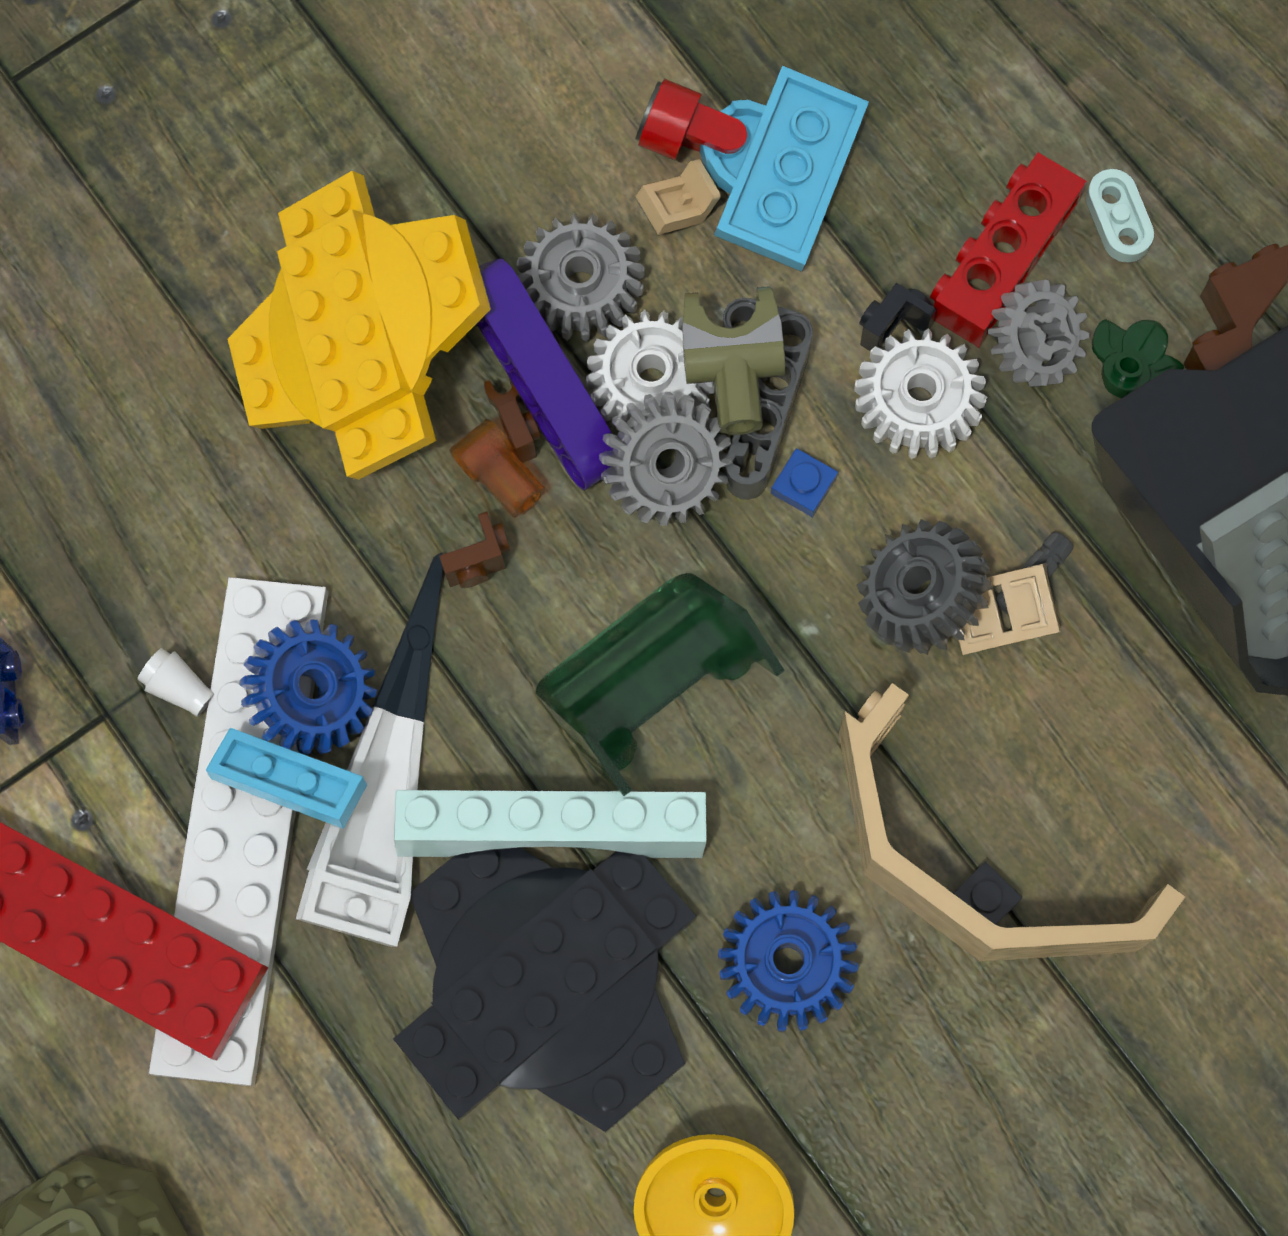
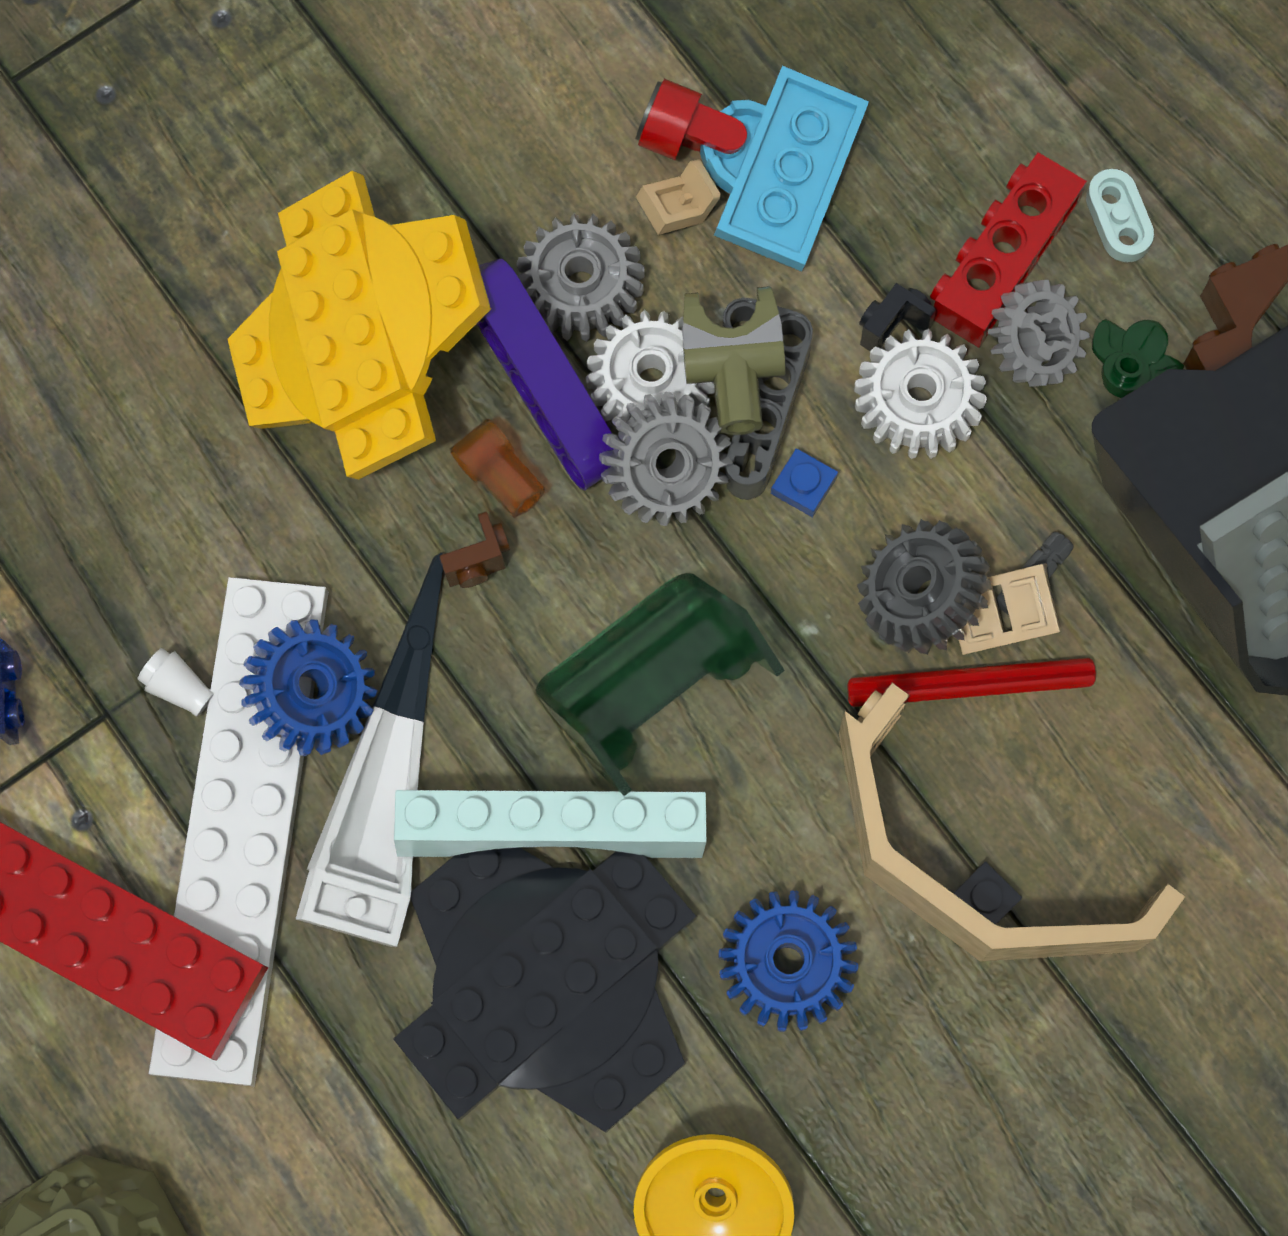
(286, 778): medium azure plate -> none
(519, 427): reddish brown plate -> none
(978, 681): none -> red axle

